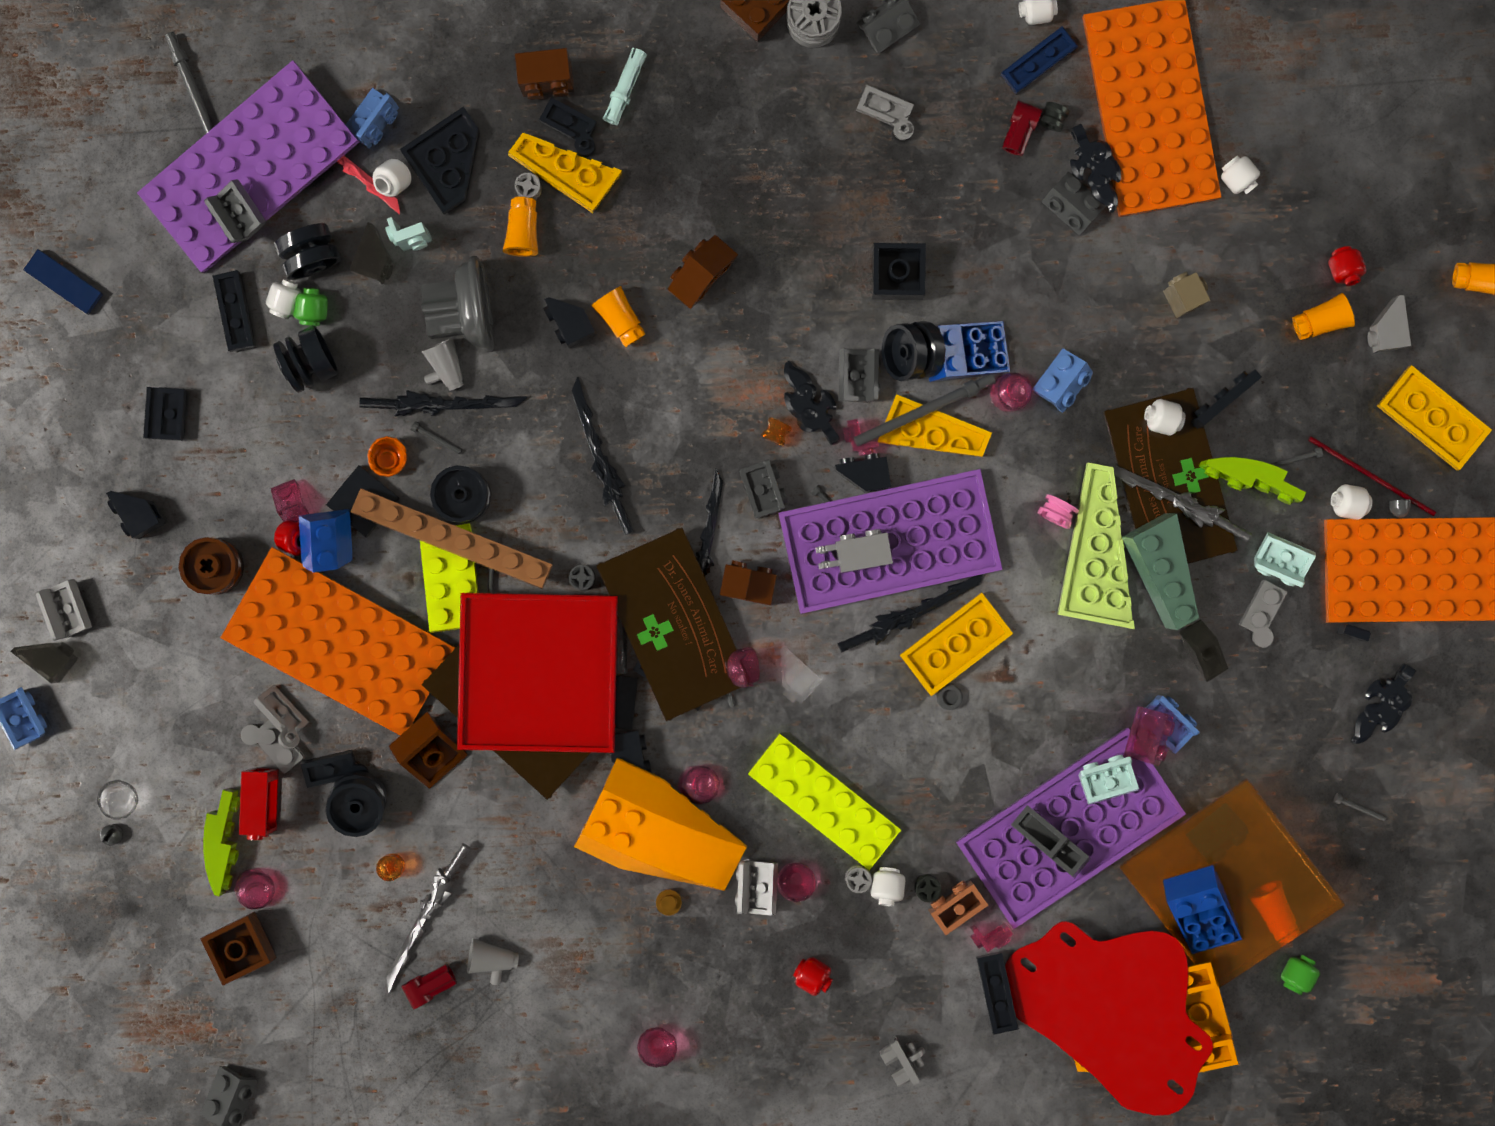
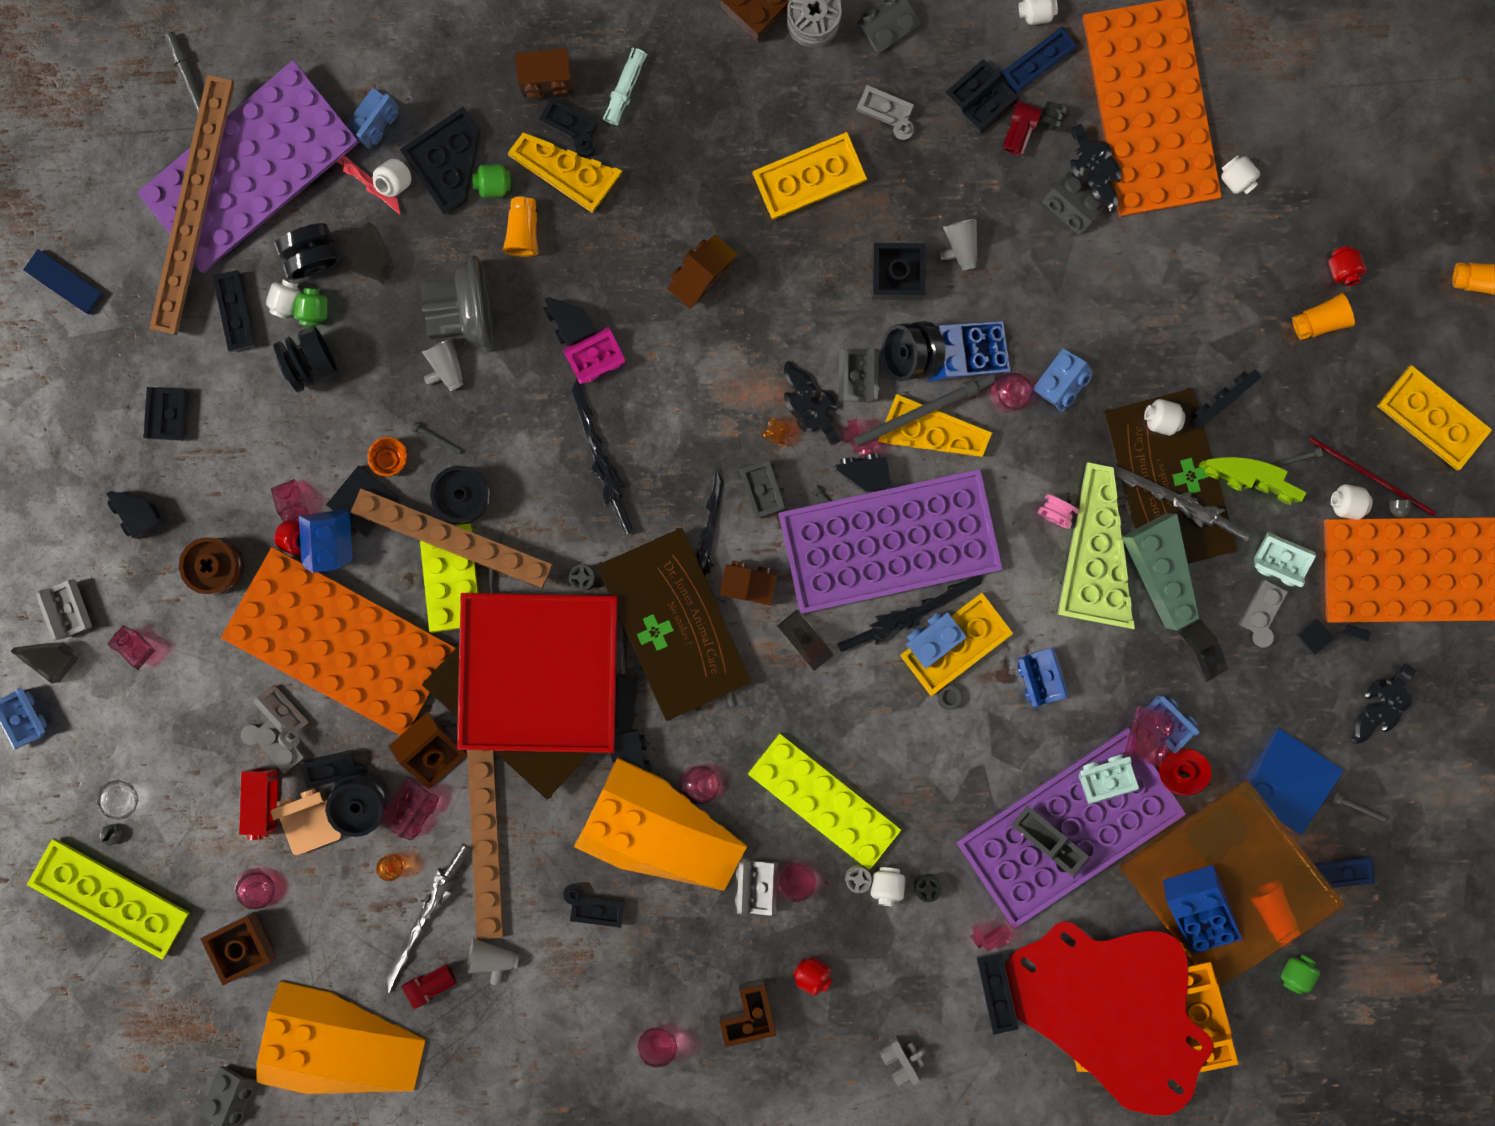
(108, 898): none -> neon yellow plate
(131, 646): none -> clear pink bracket
(192, 204): none -> medium nougat plate
(217, 850): lime slope -> none
(235, 212): dark grey bracket -> none
(306, 821): none -> light nougat bracket
(333, 1046): none -> light orange wedge
(409, 809): none -> clear pink bracket
(411, 237): light aqua bracket -> none
(428, 404): black sword -> none
(485, 844): none -> medium nougat plate
(492, 180): none -> bright green head
(525, 183): light grey wheel -> none
(593, 909): none -> black hinge
(594, 355): none -> dark pink bracket
(619, 316): light orange plant -> none
(668, 902): pearl gold plate -> none
(743, 667): clear pink hair -> none
(754, 1021): none -> reddish brown brick
(796, 677): clear slope -> none
(805, 640): none -> clear smoke slope
(809, 176): none -> yellow plate
(858, 552): light grey hinge -> none
(935, 639): none -> medium blue bracket
(957, 907): nougat brick -> none
(963, 241): none -> light grey piece
(982, 96): none -> black slope
(1042, 677): none -> blue bracket
(1186, 293): dark tan brick -> none
(1189, 763): none -> red dish
(1293, 780): none -> blue slope
(1315, 636): none -> black tile
(1347, 871): none -> dark blue tile
(1390, 328): light grey slope -> none

